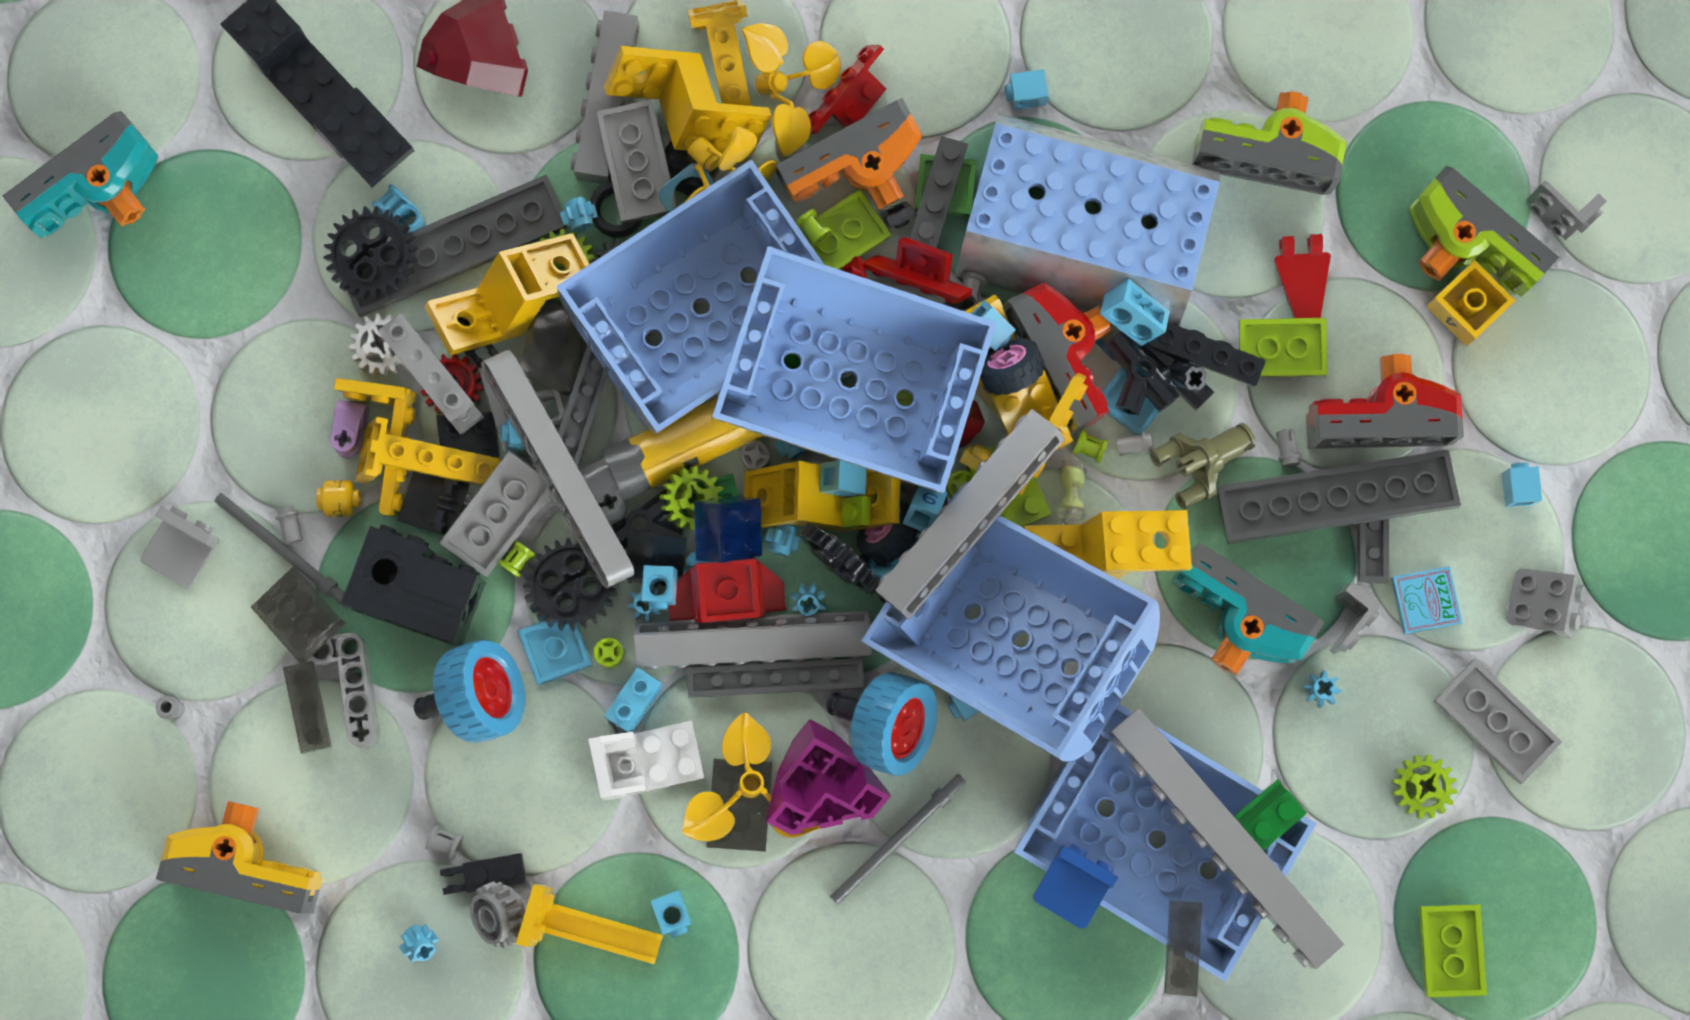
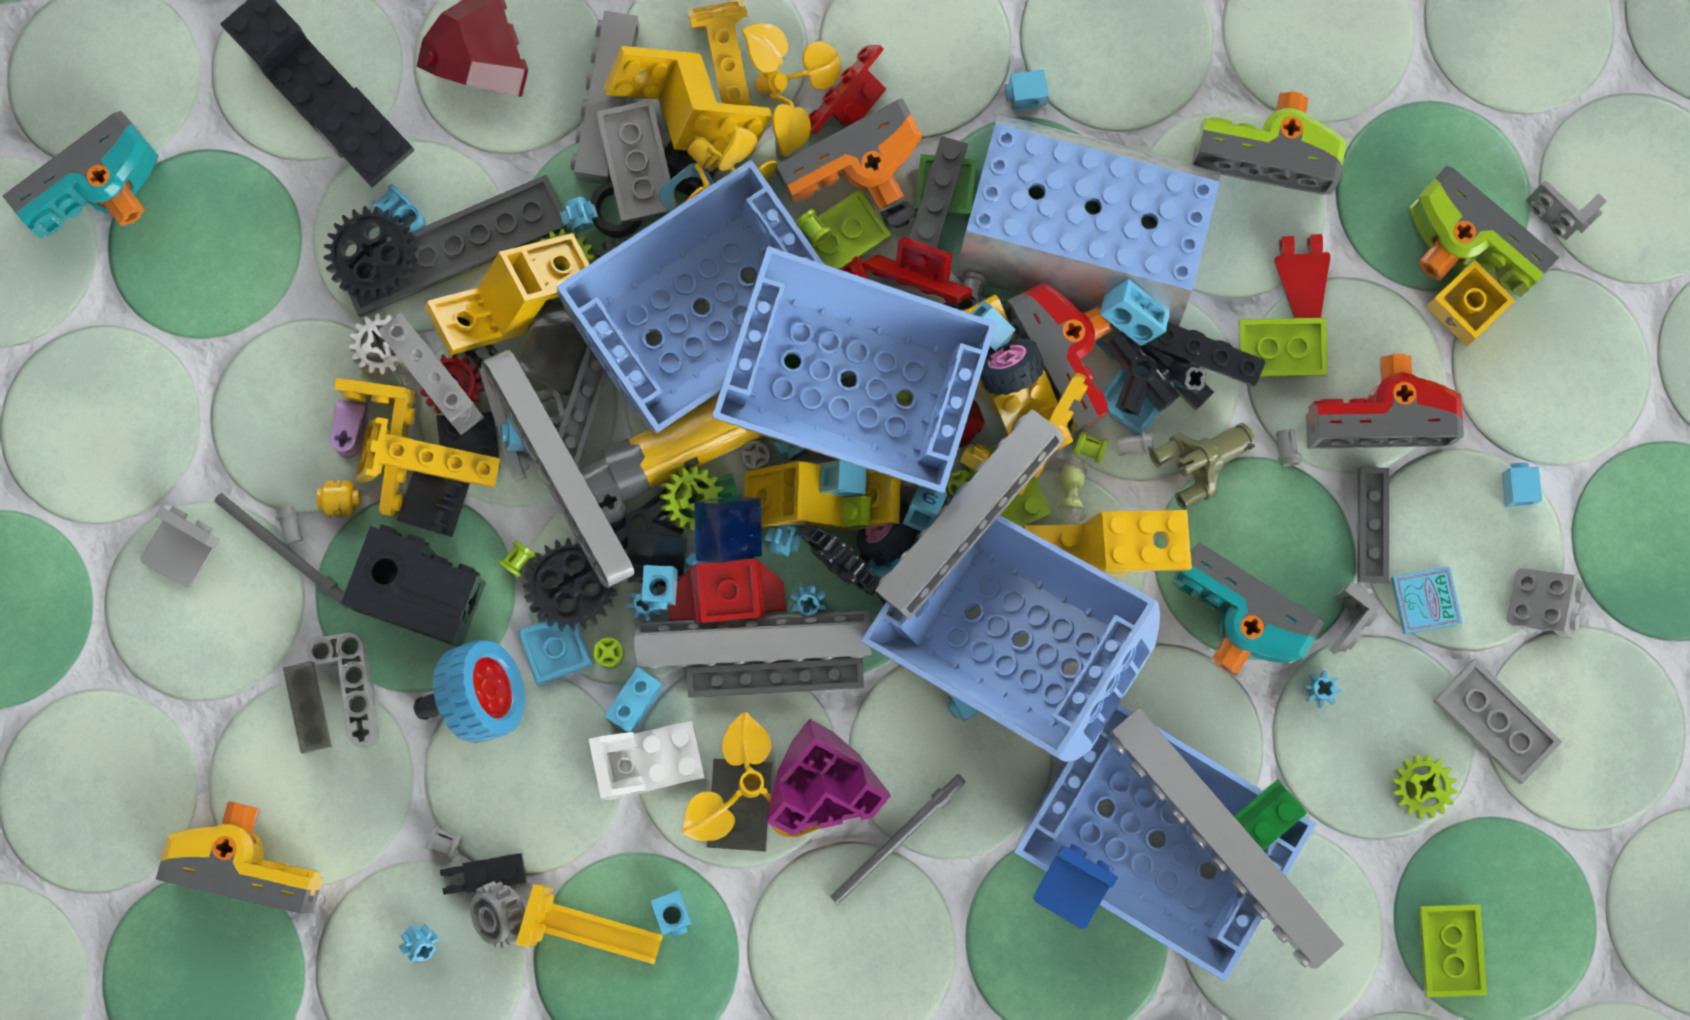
(163, 708): light grey pin -> none
(298, 615): clear smoke plate -> none
(497, 514): light grey plate -> none
(889, 722): dark azure wheel -> none
(1183, 948): clear smoke plate -> none
(1338, 497): dark grey plate -> none

